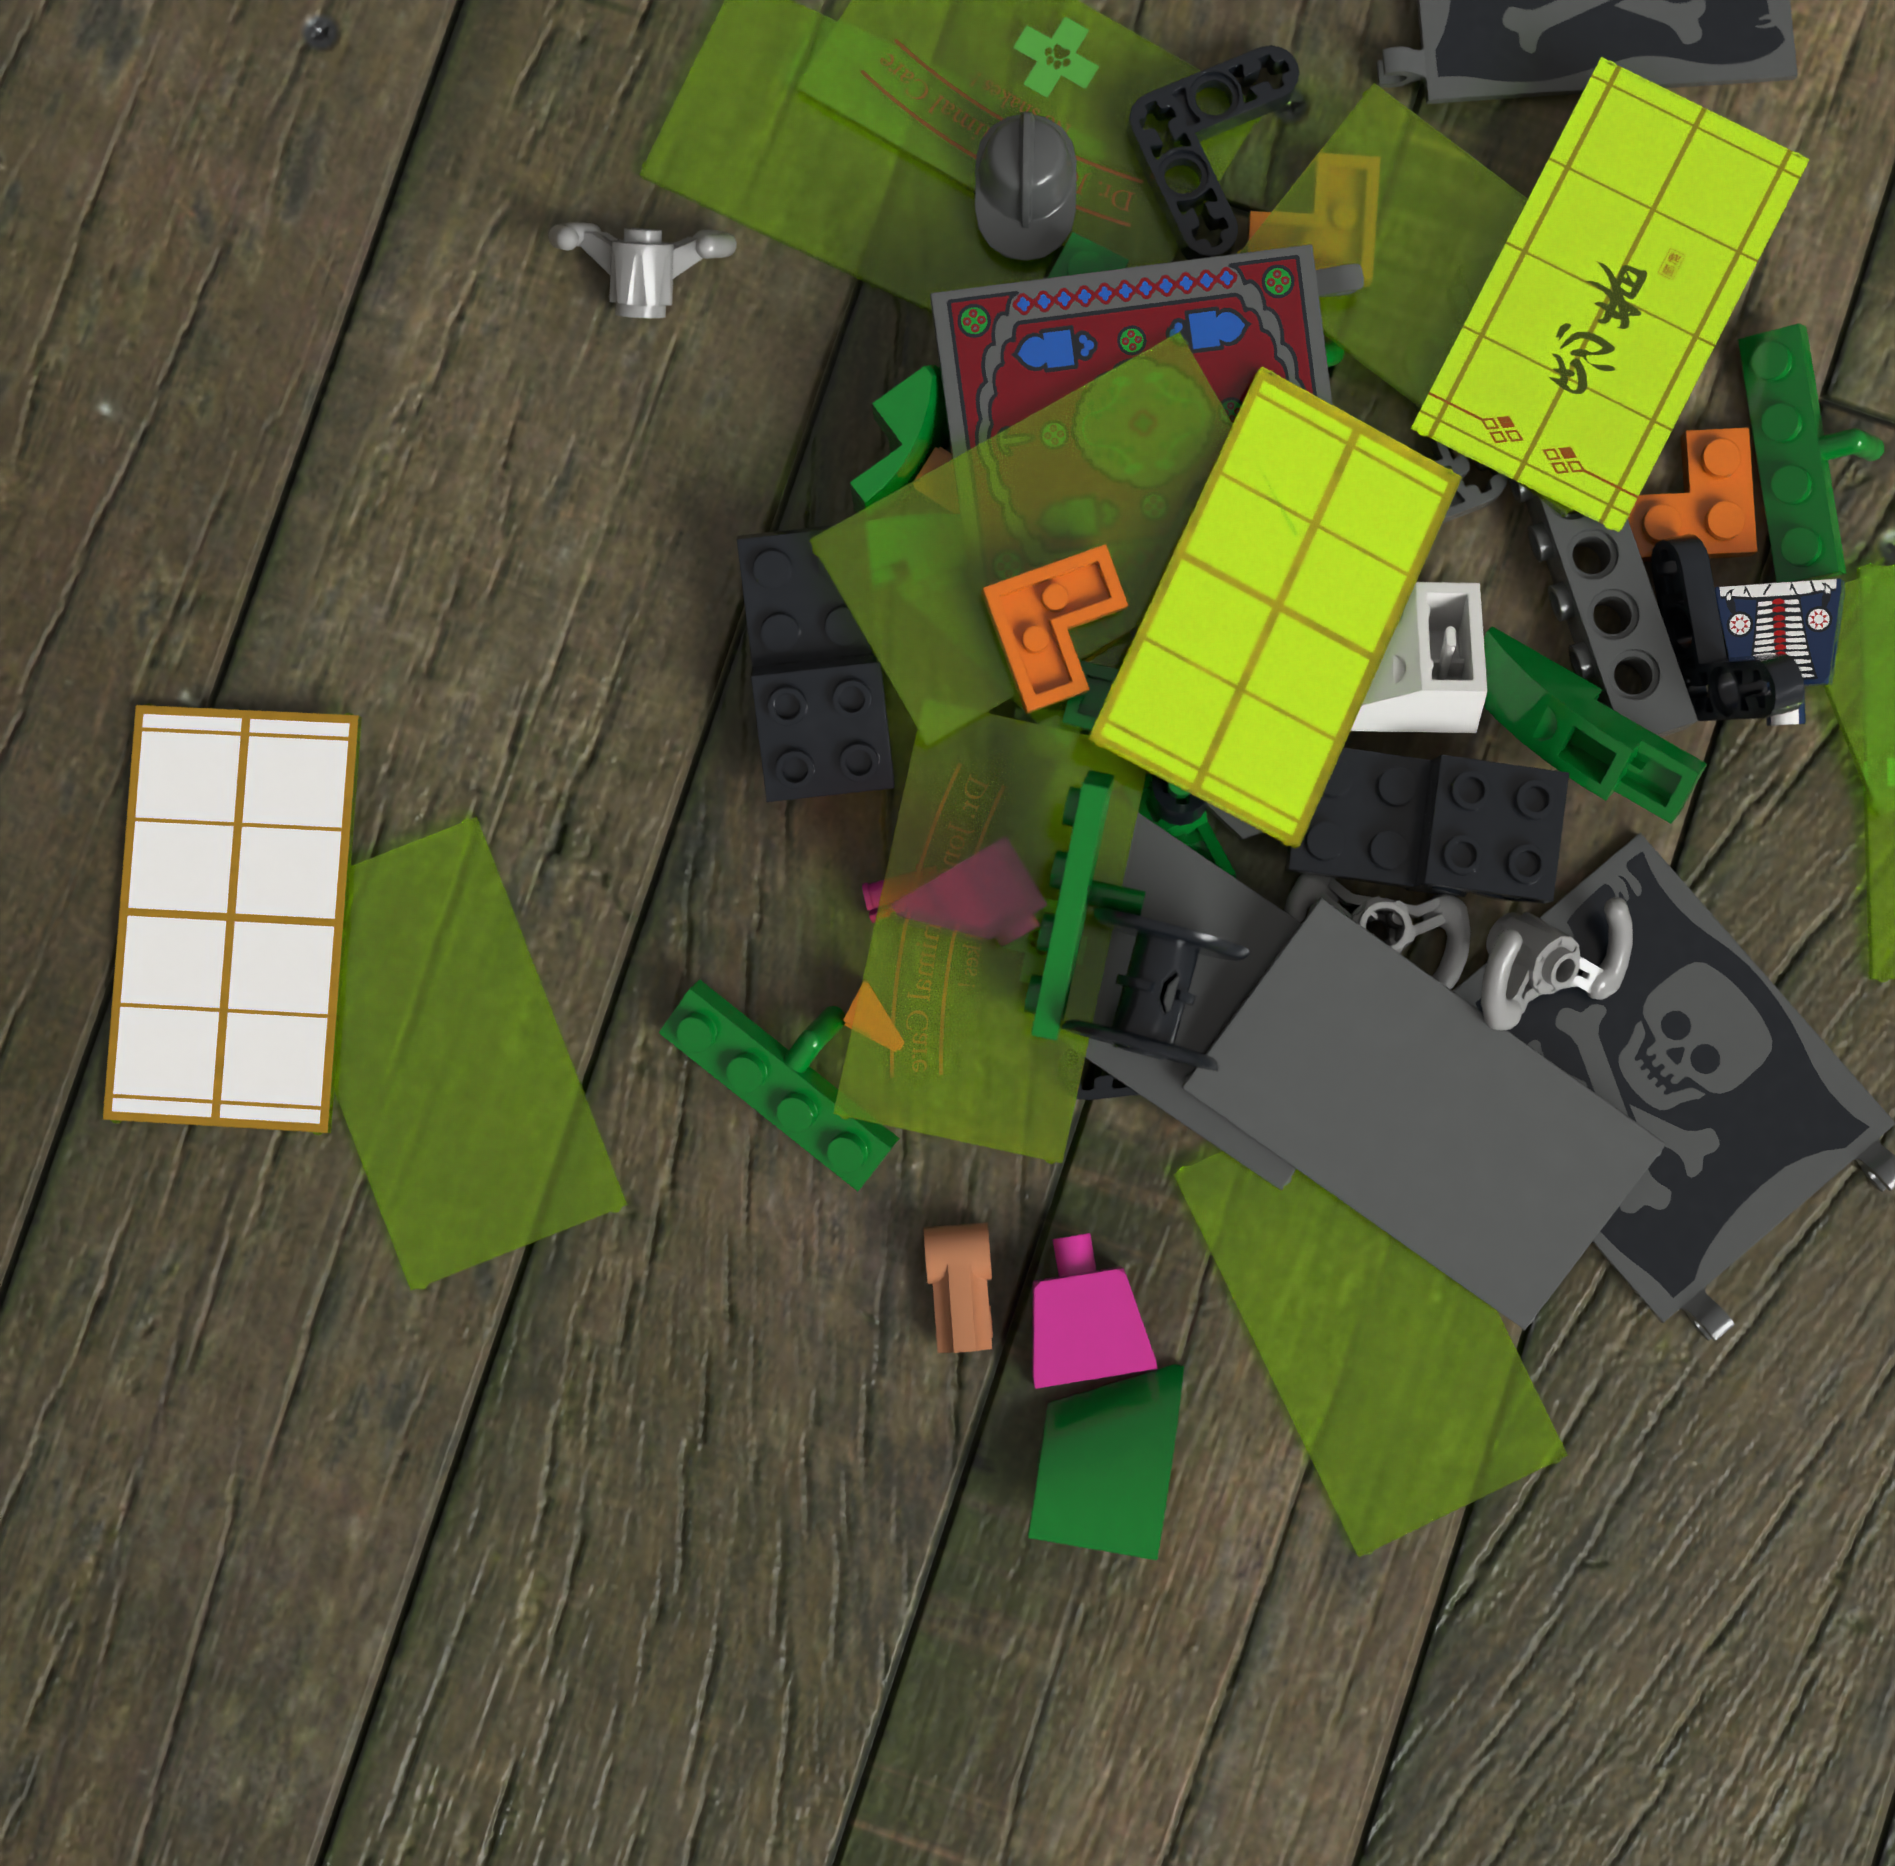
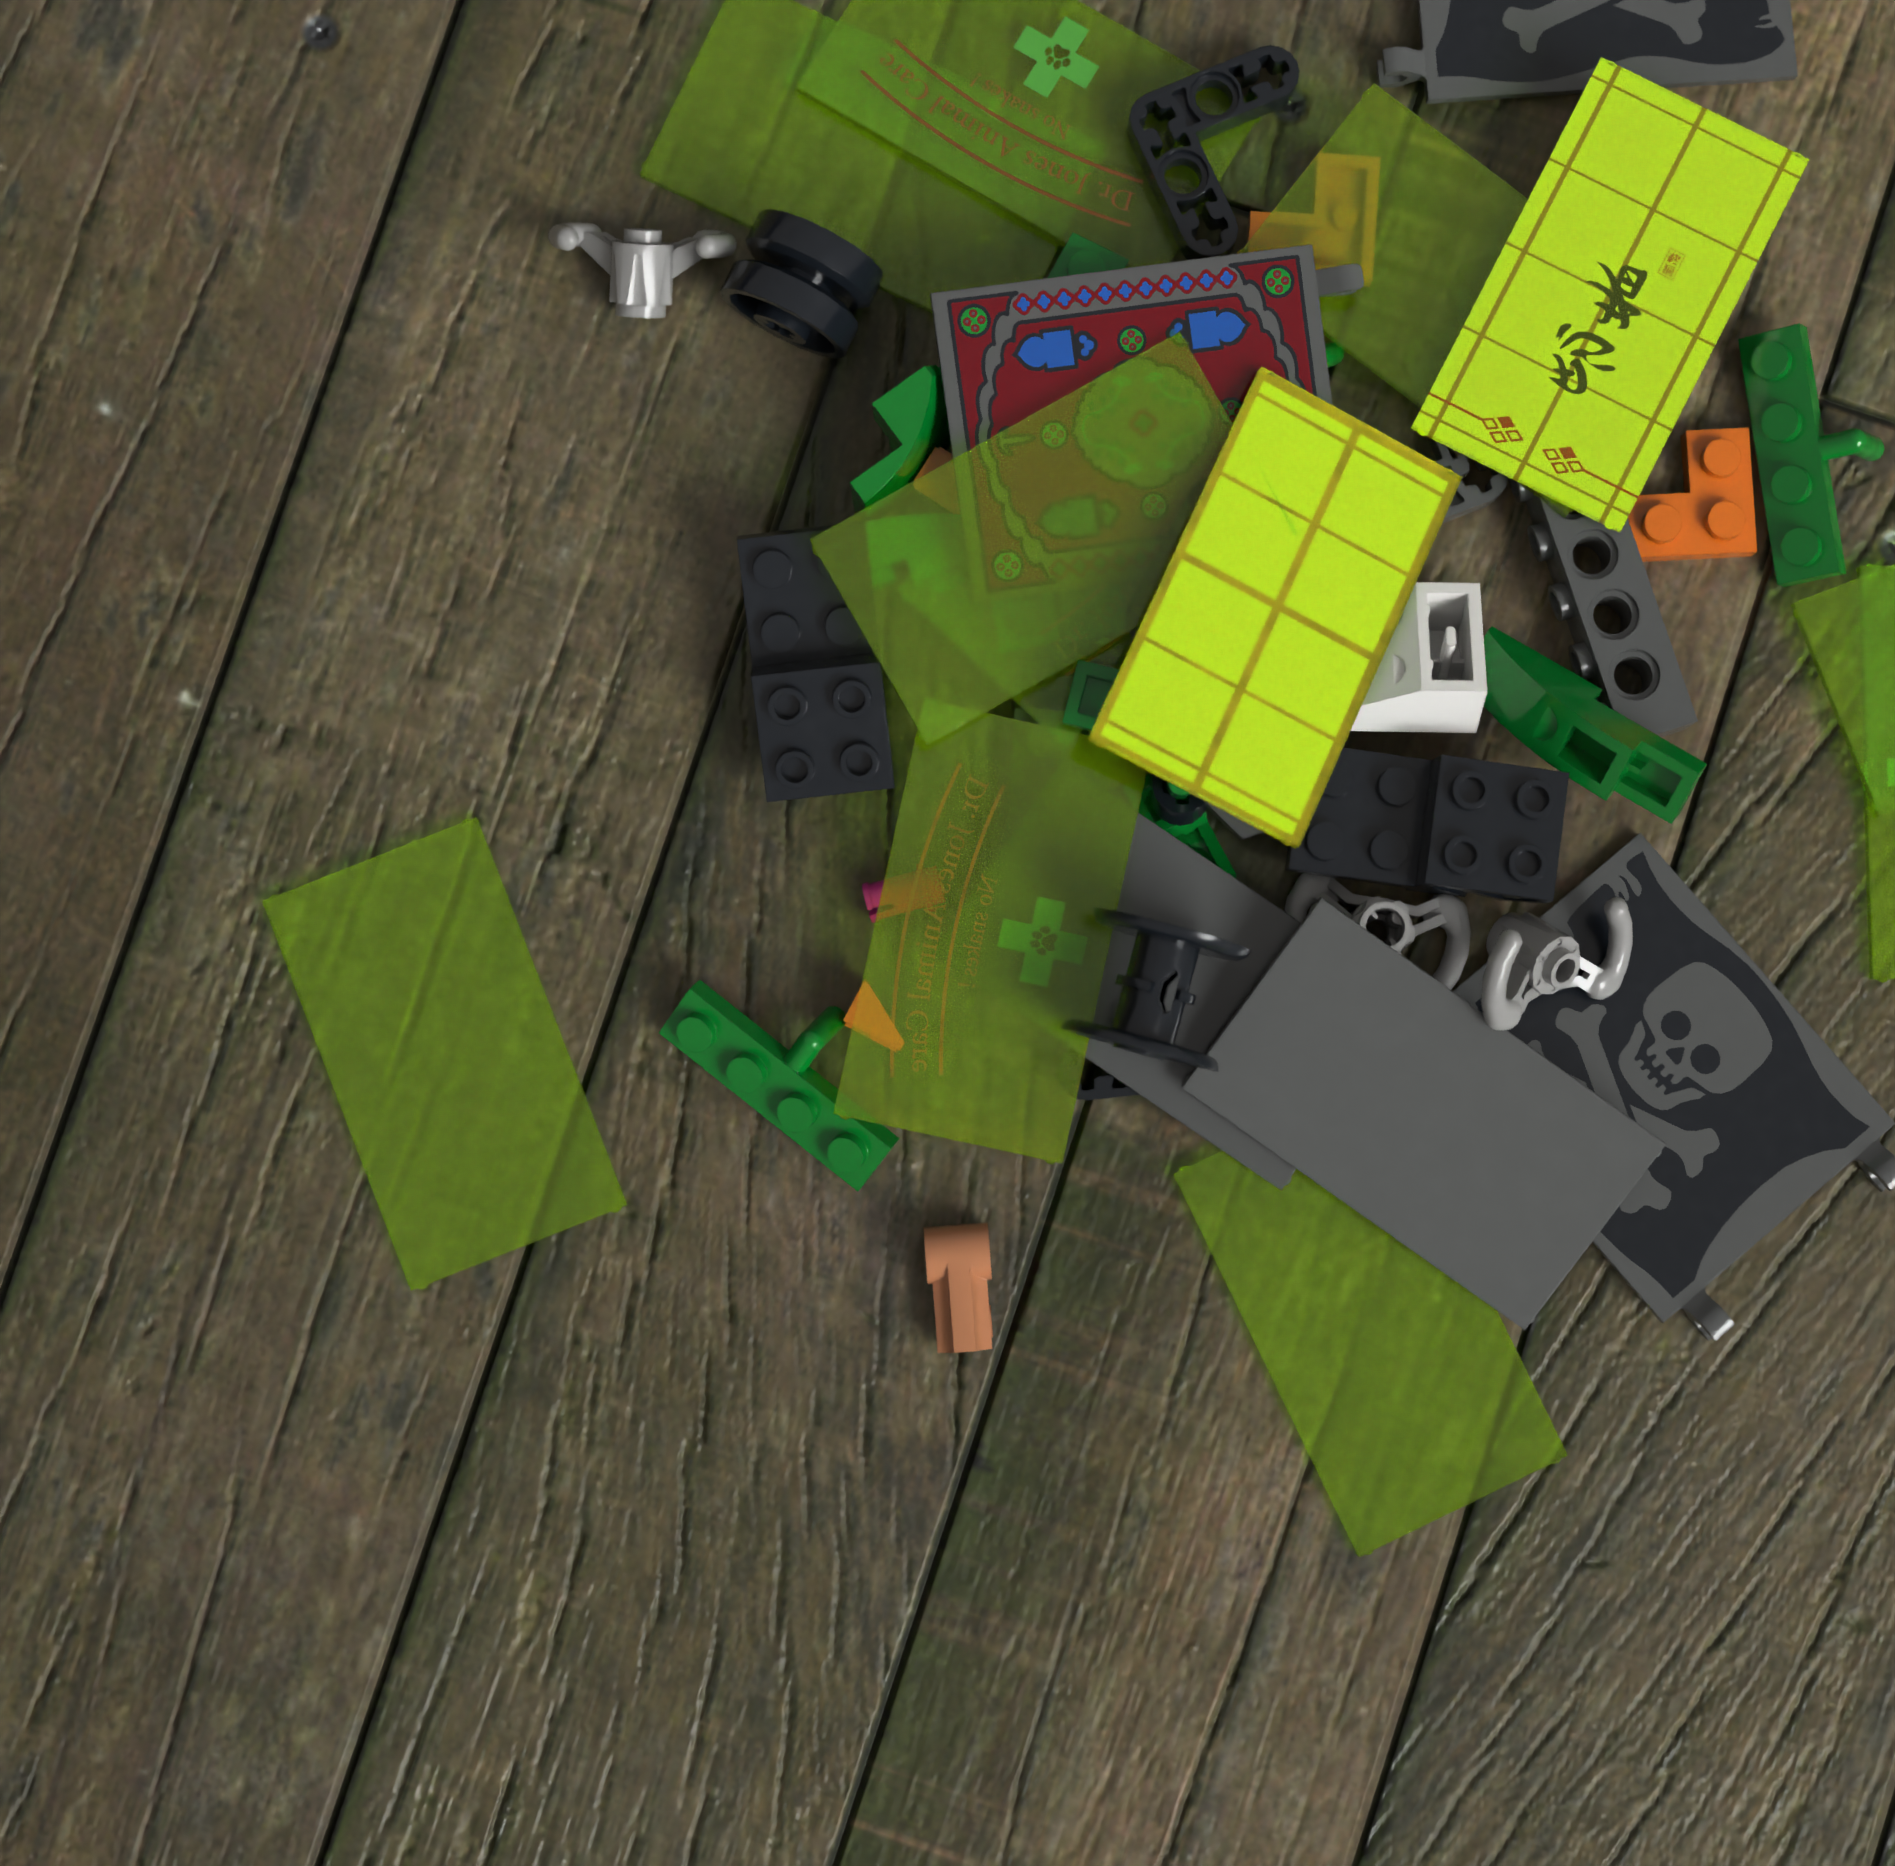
(233, 918): white piece -> none
(802, 283): none -> black wheel
(976, 899): clear pink slope -> none
(1025, 186): dark grey piece -> none
(1034, 619): orange plate -> none
(1074, 877): green plate -> none
(1085, 1320): dark pink torso -> none
(1108, 1465): green slope -> none
(1694, 628): black beam -> none
(1789, 620): torso -> none

